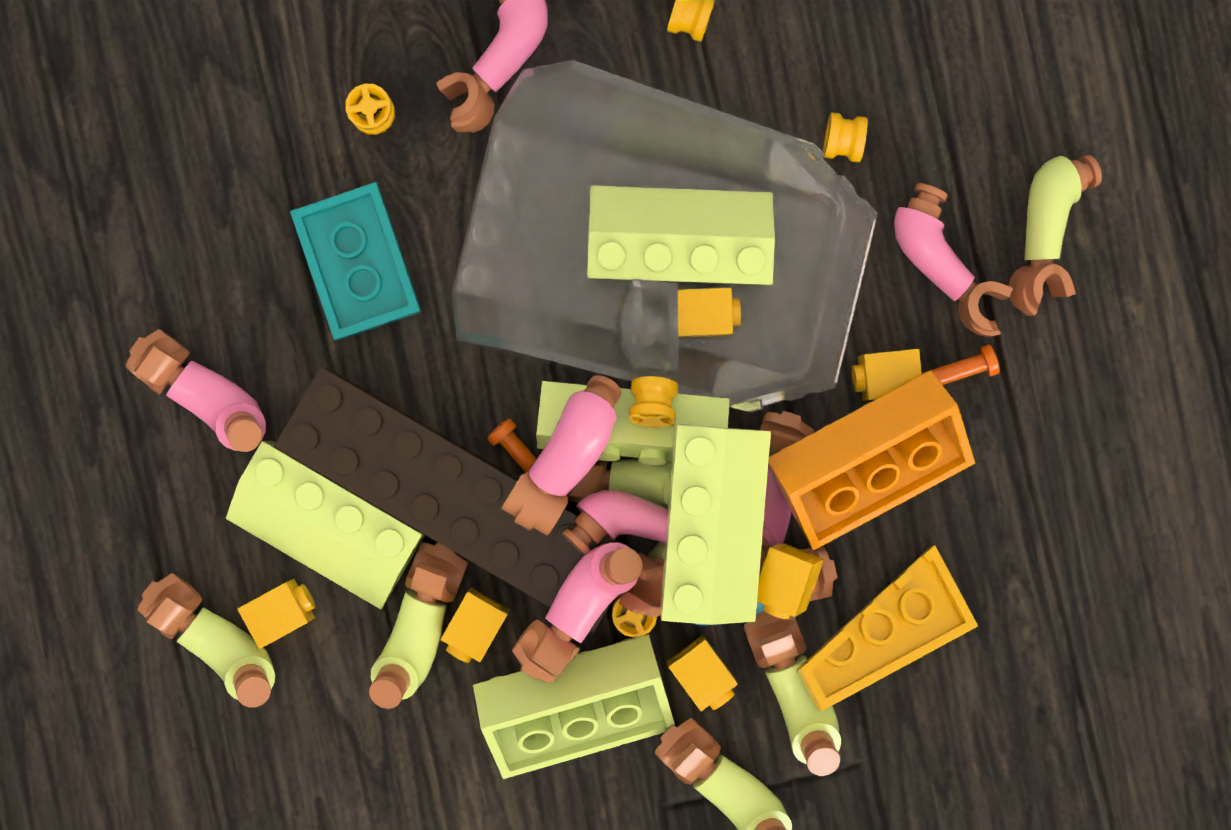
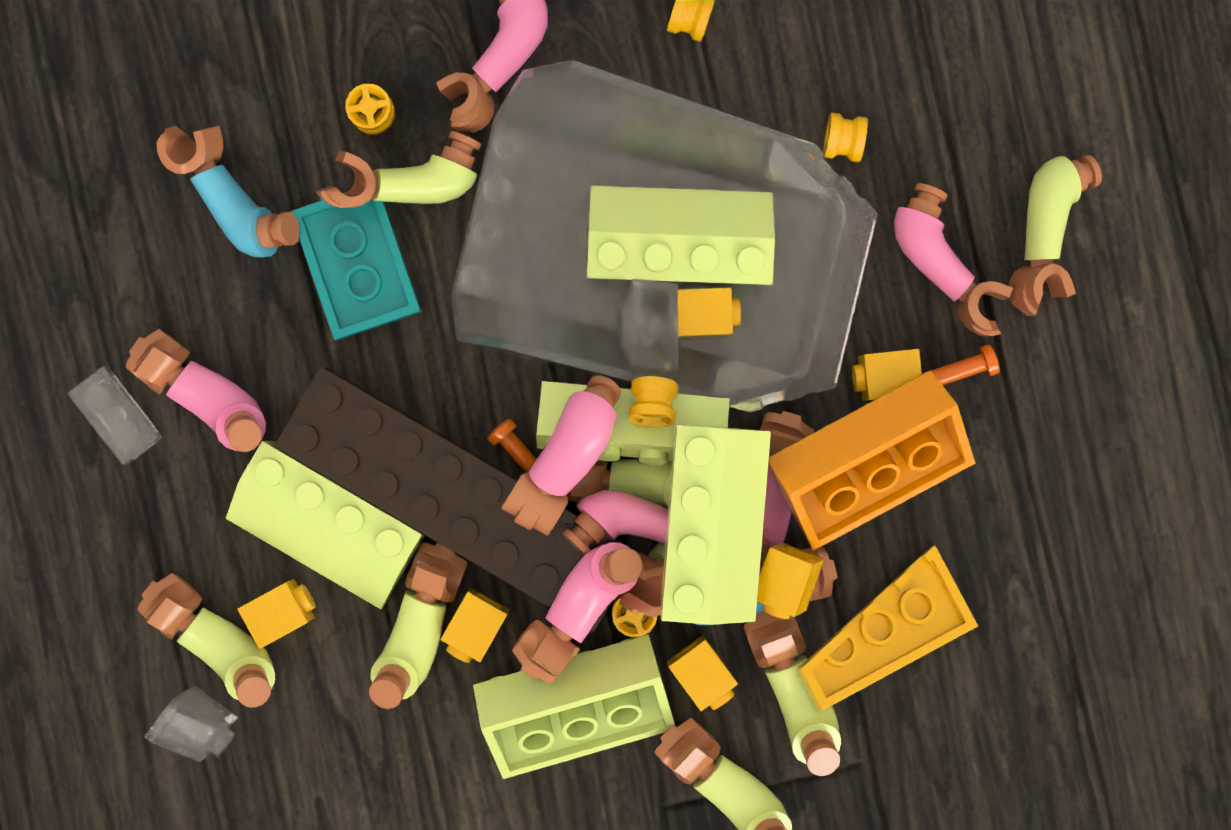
(115, 415): none -> clear plate
(193, 726): none -> clear slope
(244, 223): none -> piece
(431, 183): none -> piece

